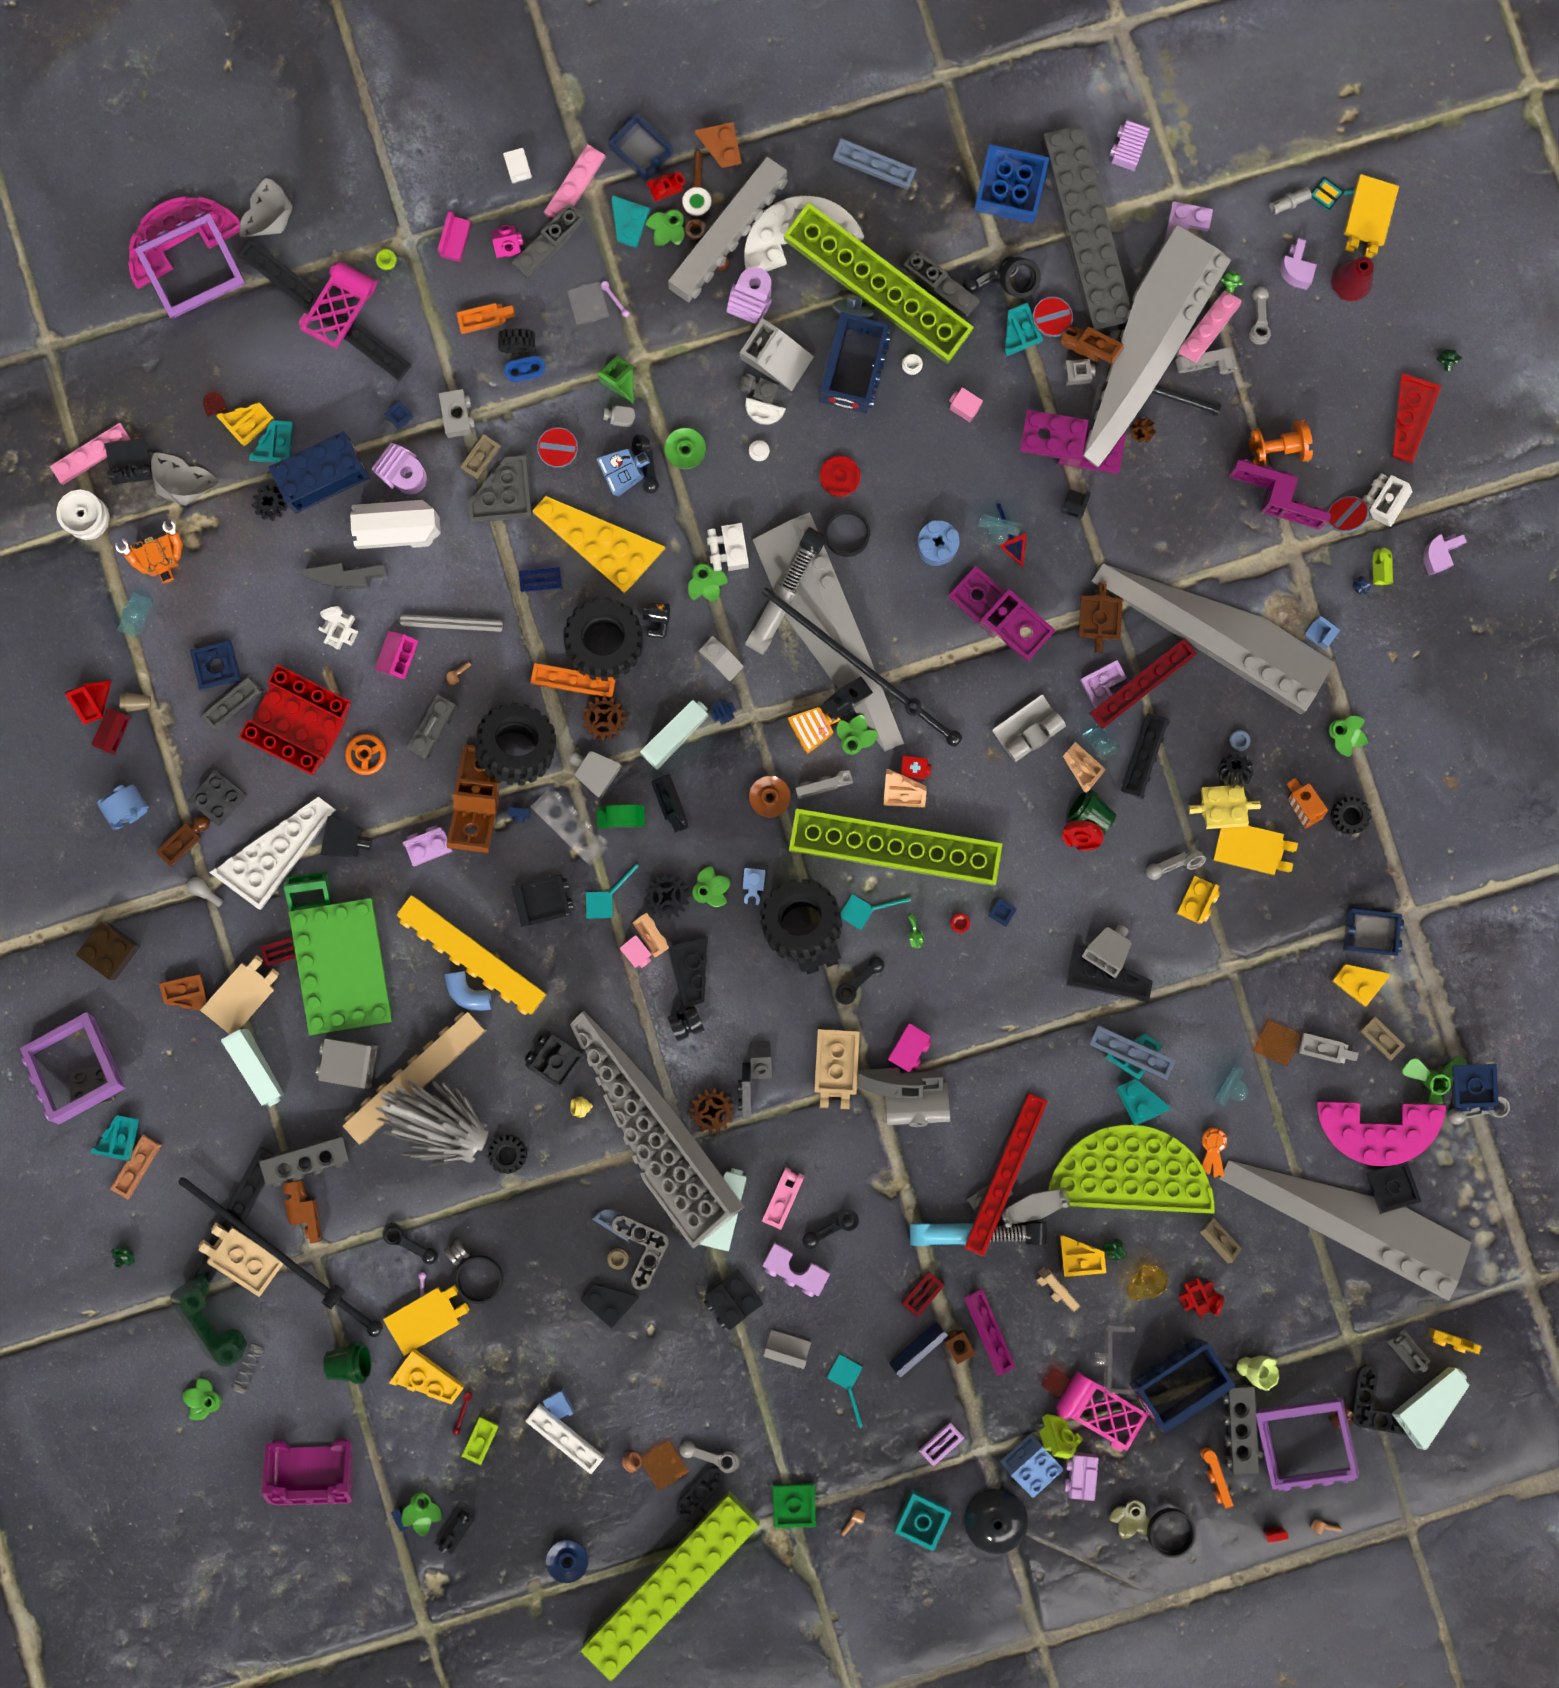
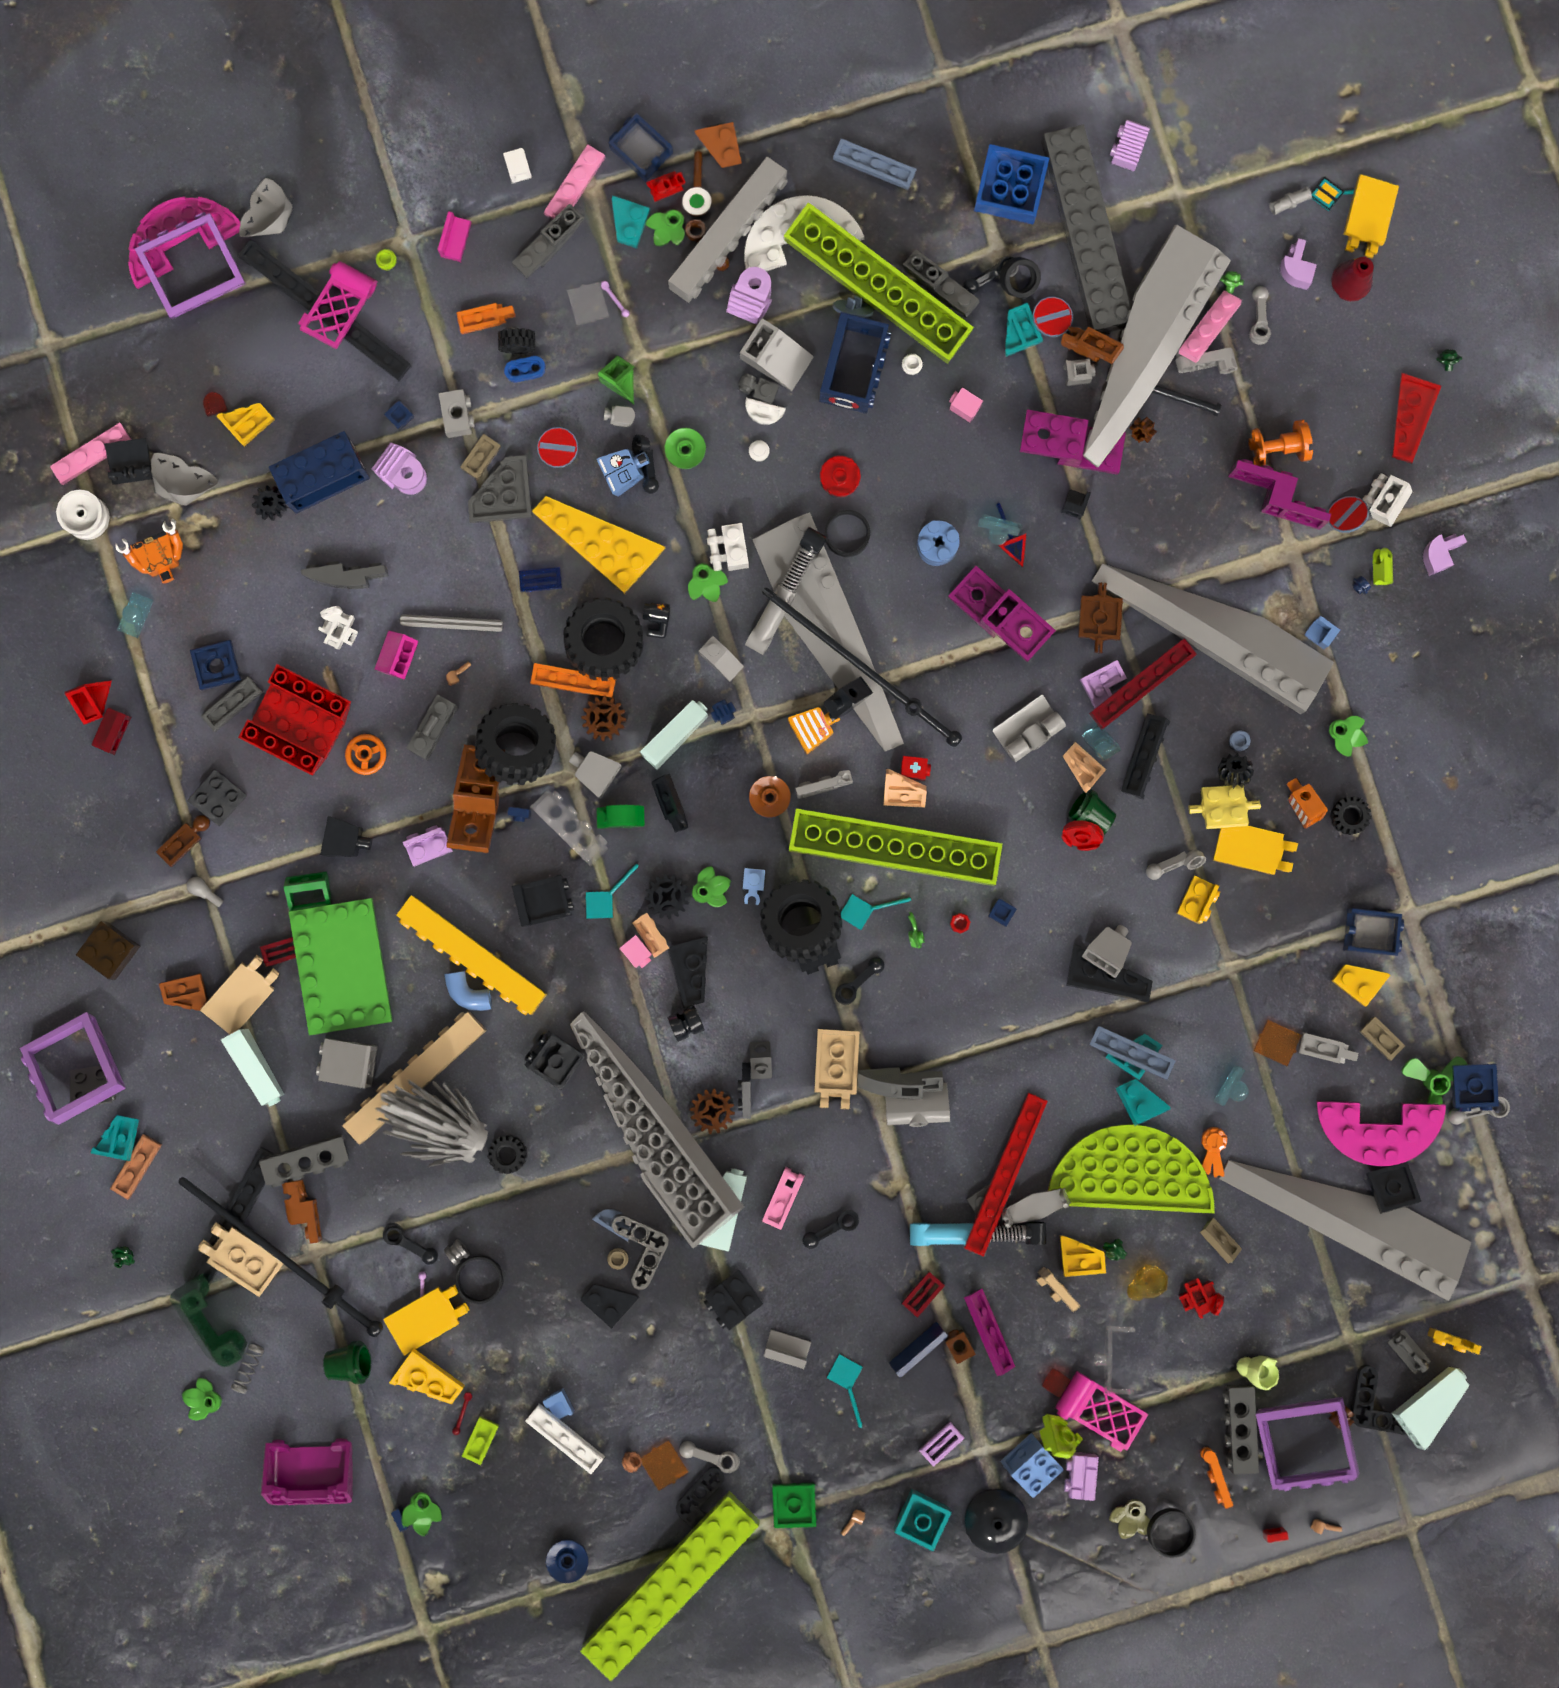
(123, 806): medium blue brick -> none
(133, 701): dark tan cone -> none
(268, 860): white wing -> none
(275, 443): teal wing -> none
(394, 524): white brick -> none
(454, 1531): black hinge -> none
(506, 241): dark pink brick -> none
(580, 1106): light yellow plate -> none
(810, 1280): lavender arch -> none
(856, 731): bright green plate -> none
(909, 1048): dark pink brick -> none
(1188, 217): lavender plate -> none
(1193, 1402): dark blue hose -> none

